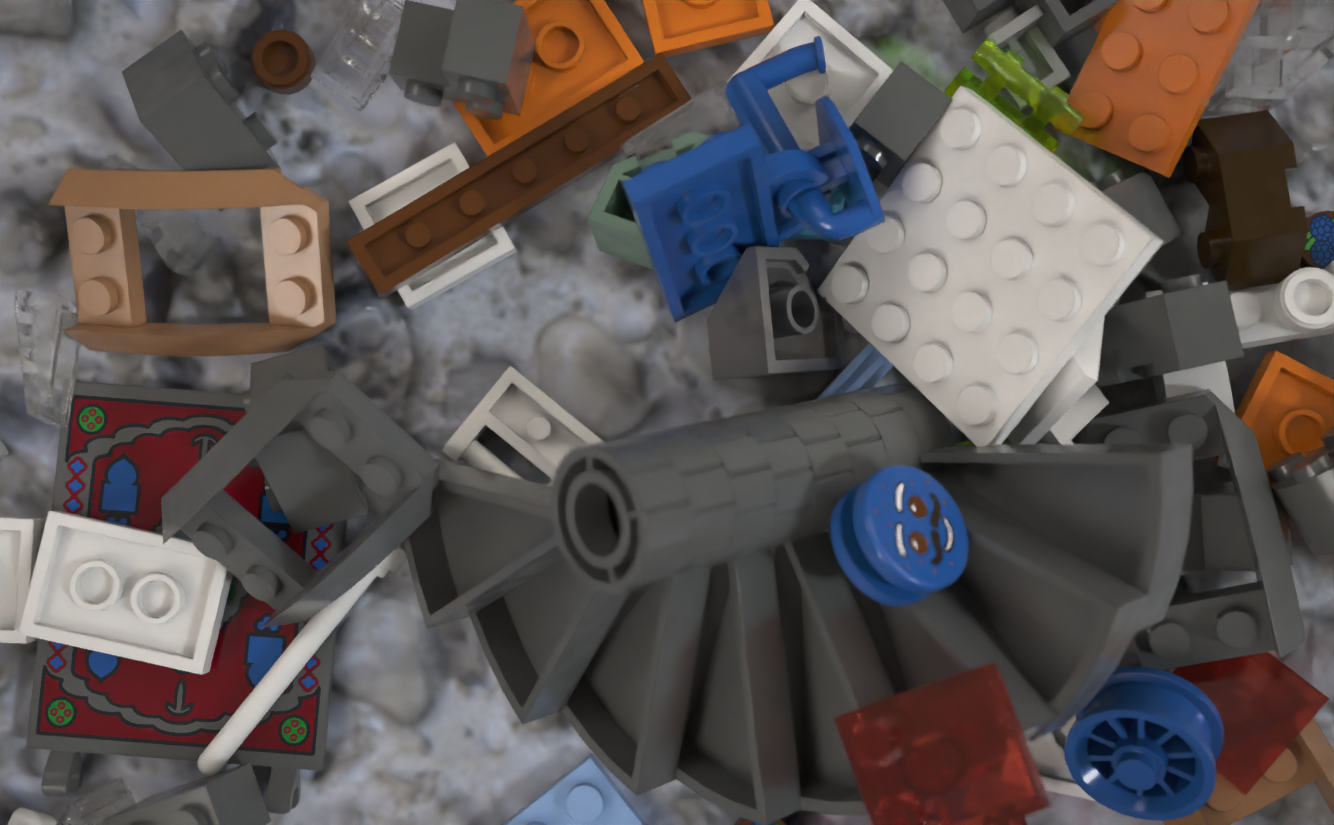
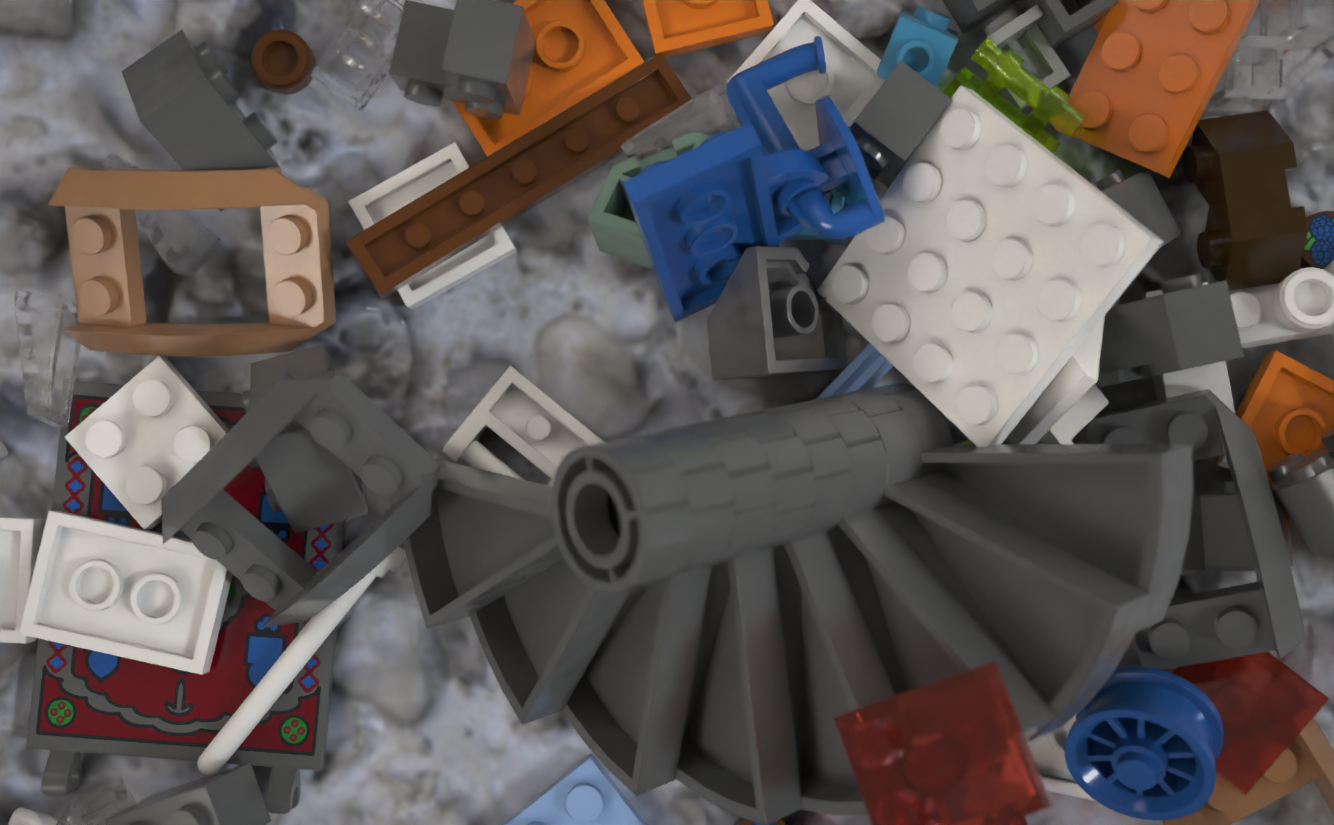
(147, 438): none -> white plate
(899, 536): blue head -> none
(921, 43): none -> dark azure bracket

